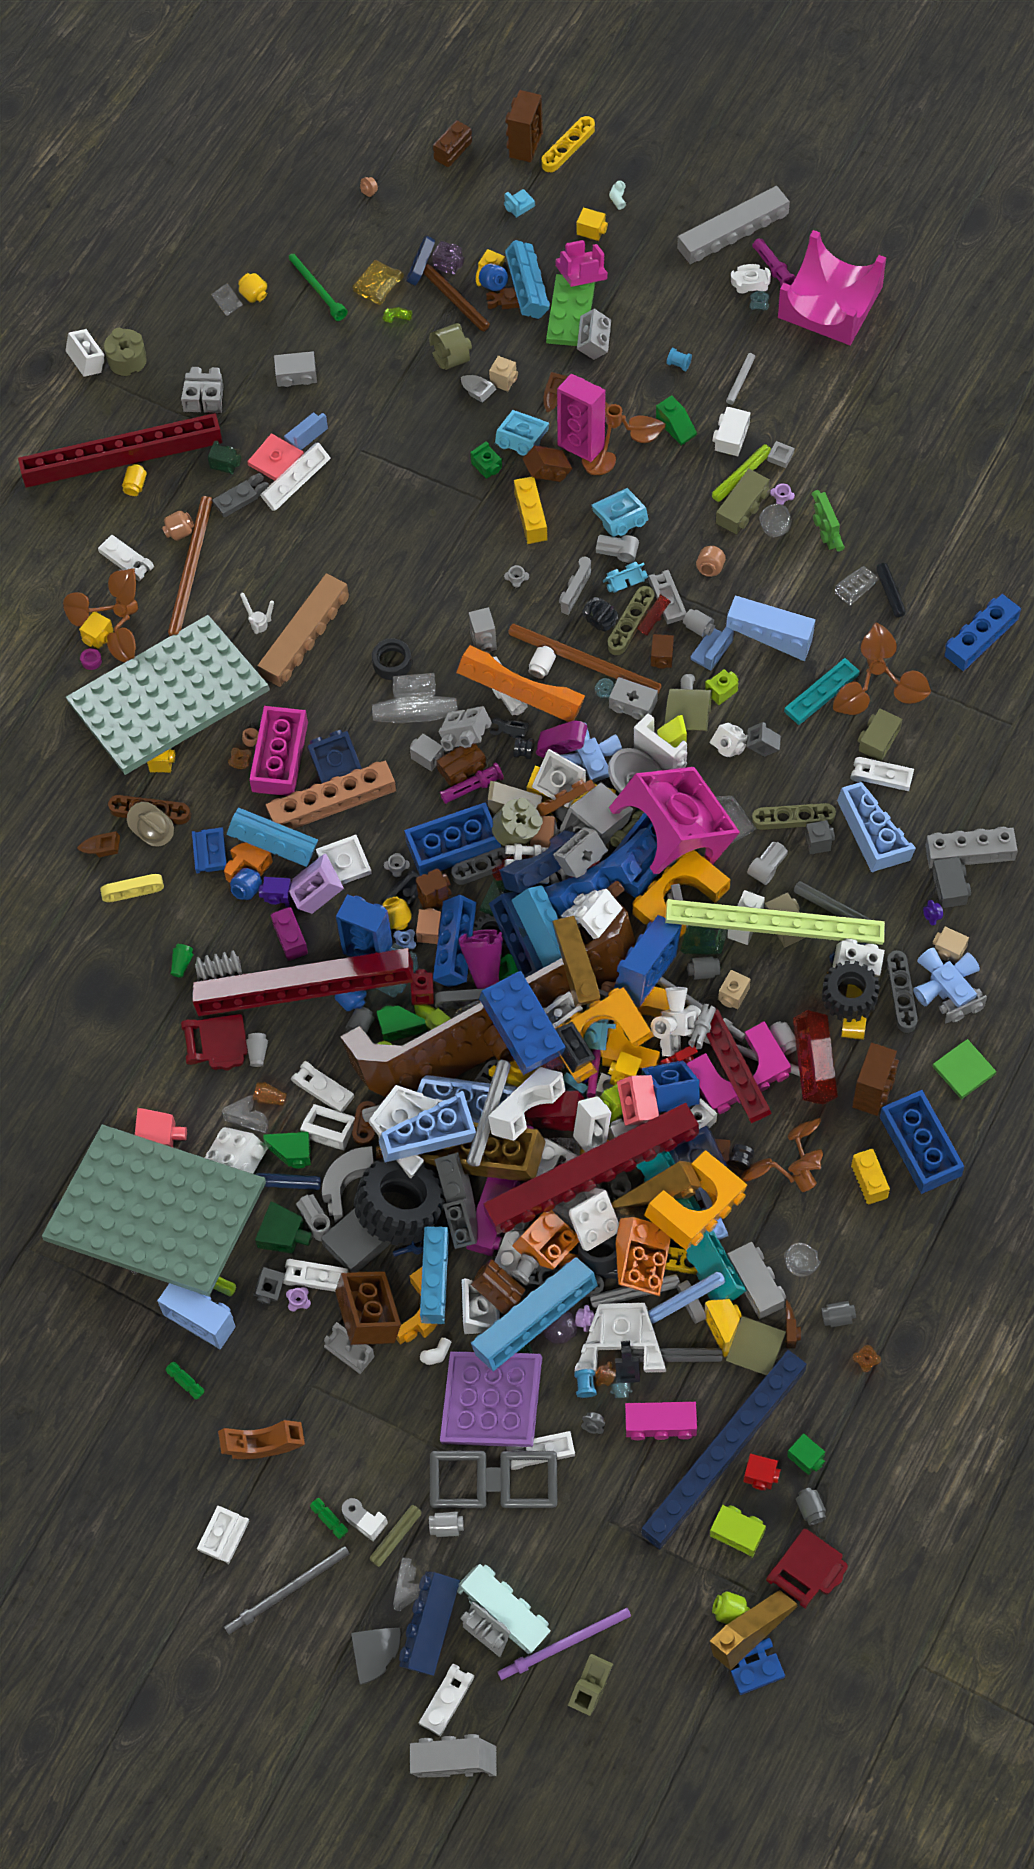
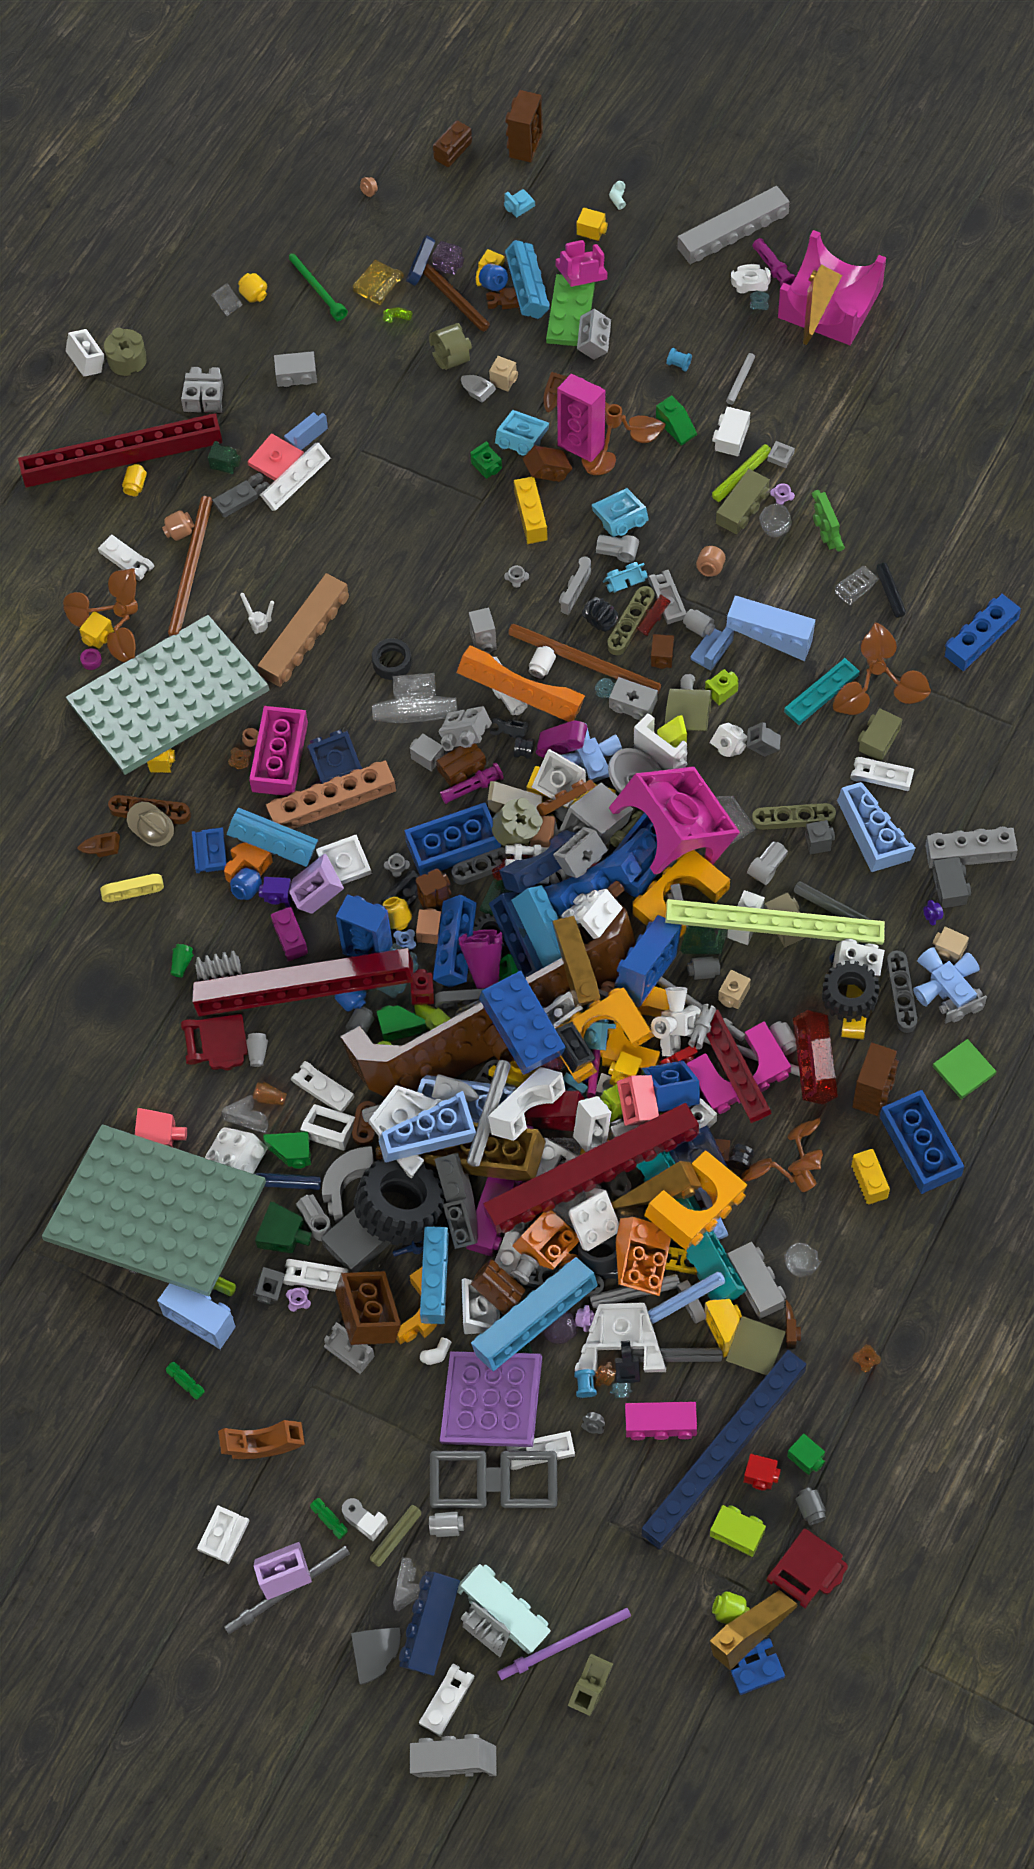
(282, 1571): none -> lavender slope
(448, 1087): none -> light grey plate
(565, 142): yellow beam -> none
(818, 296): none -> pearl gold slope
(838, 1314): dark grey brick -> none

